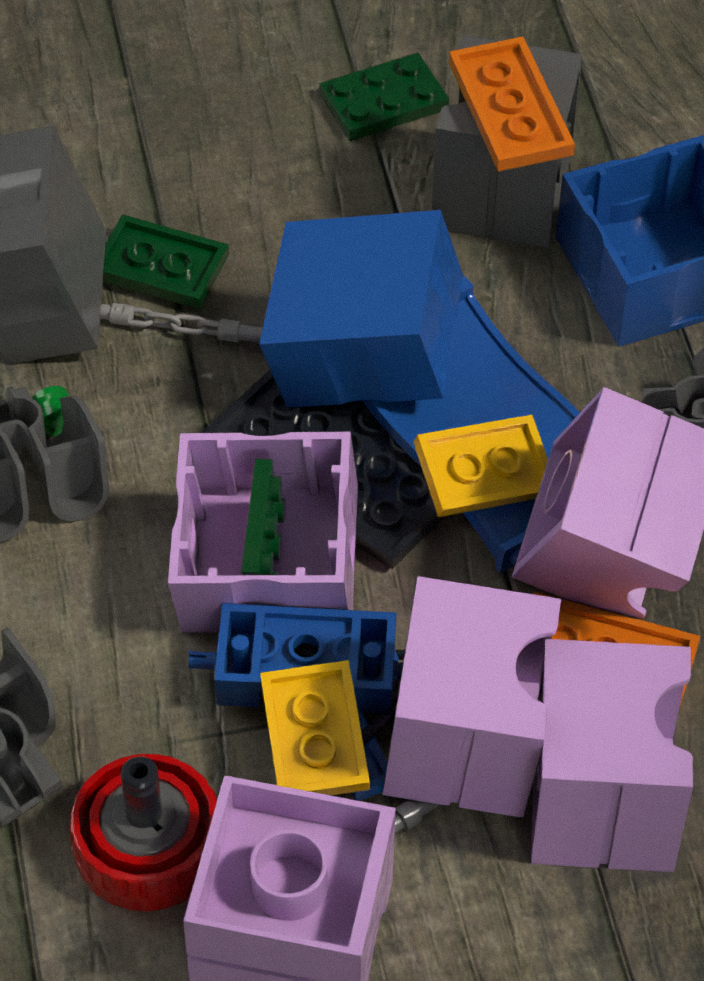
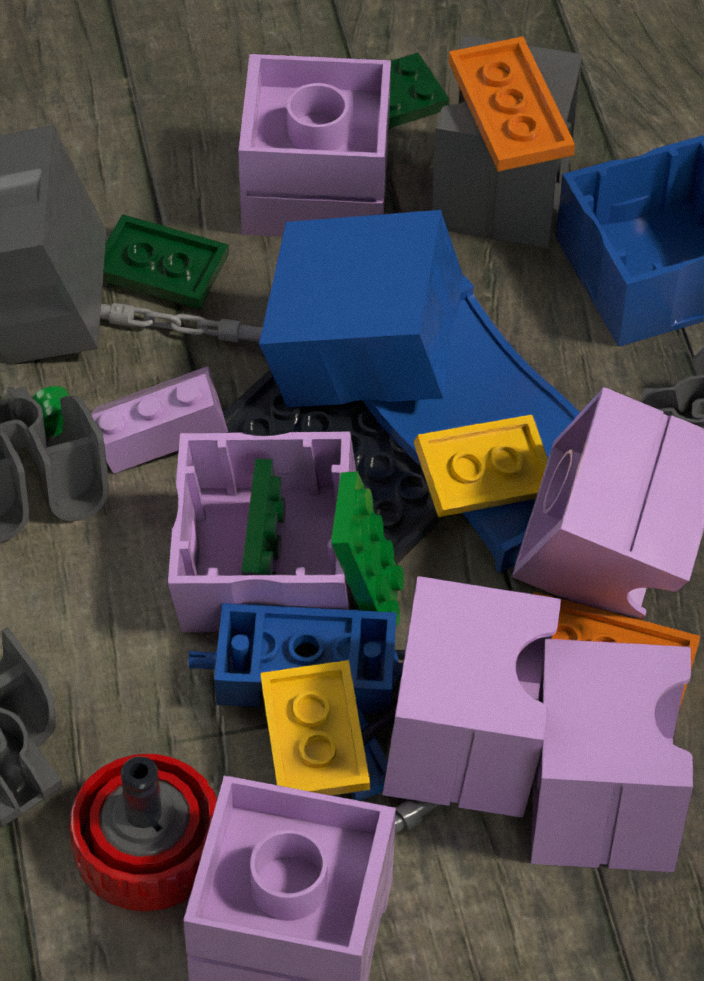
(151, 420): none -> lavender slope
(312, 140): none -> lavender piece
(363, 550): none -> green plate

